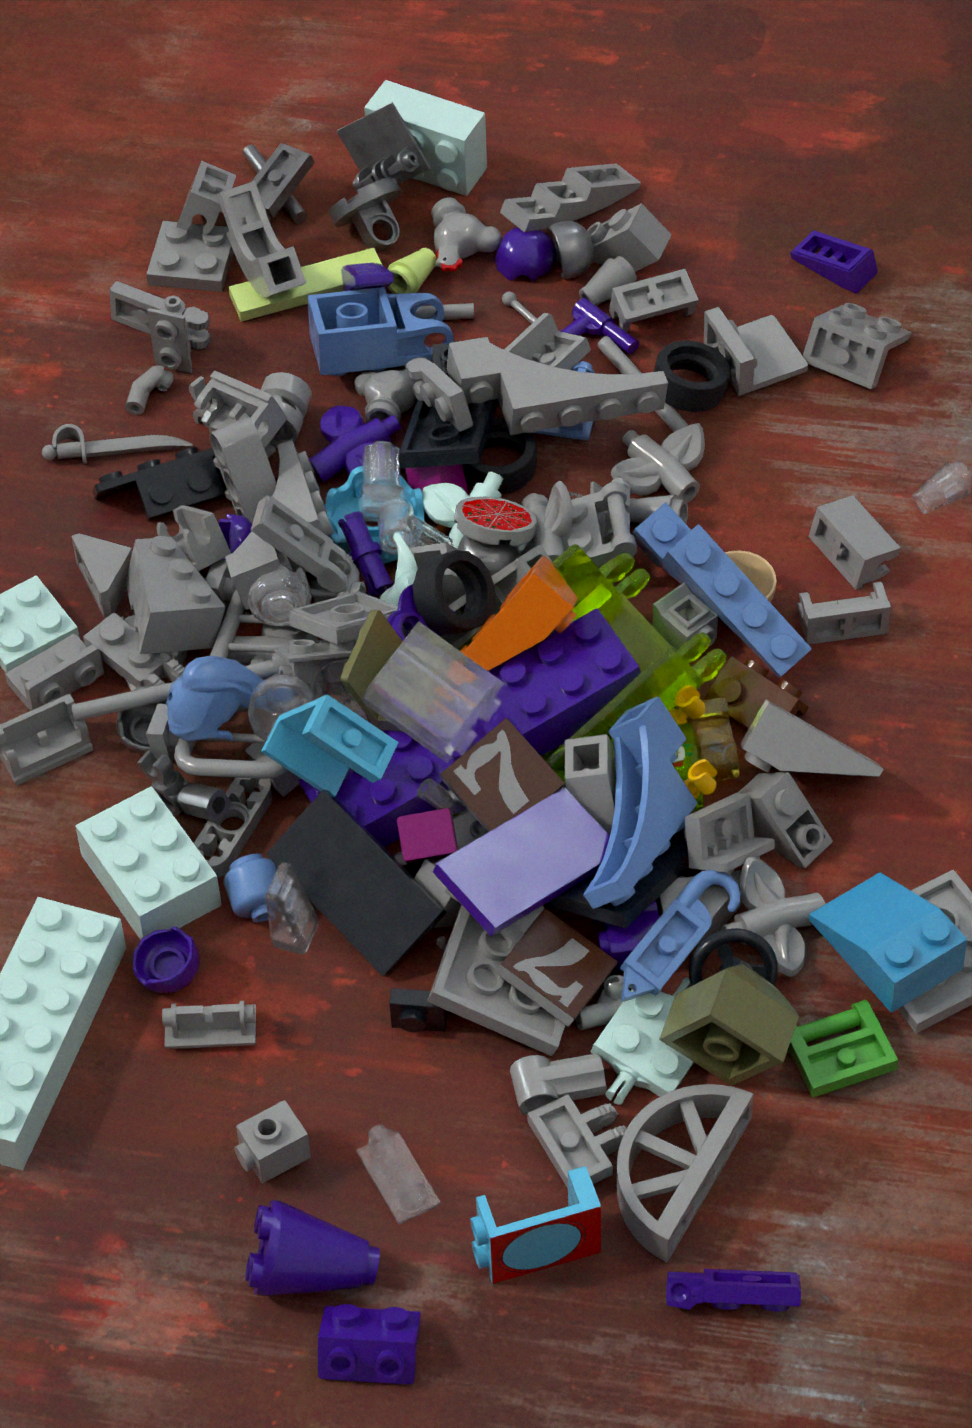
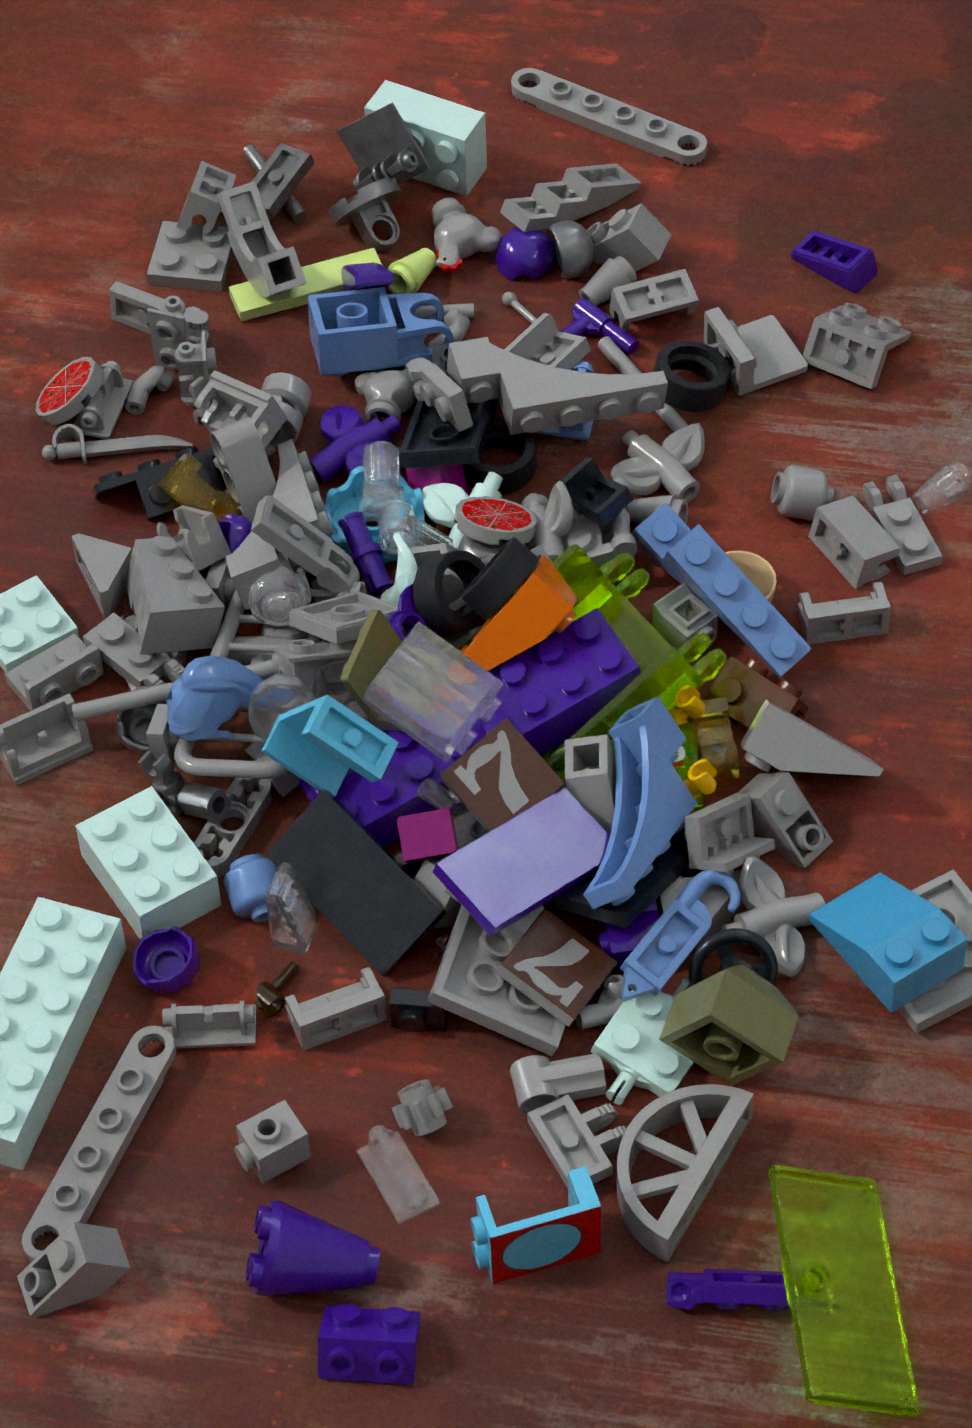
(67, 389): none -> tile
(73, 1268): none -> light grey slope
(102, 1138): none -> light grey plate
(104, 408): none -> light grey hinge
(192, 491): none -> clear yellow leg
(193, 362): none -> light grey hinge
(269, 995): none -> dark brown hand
(337, 1012): none -> light grey hinge
(422, 1107): none -> light grey gear
(458, 324): none -> light grey arm
(500, 578): none -> black tyre
(594, 493): none -> black bracket
(609, 116): none -> light grey plate
(800, 492): none -> light grey head
(842, 1291): none -> clear neon green door
(844, 1058): bright green plate -> none
(904, 526): none -> light grey hinge

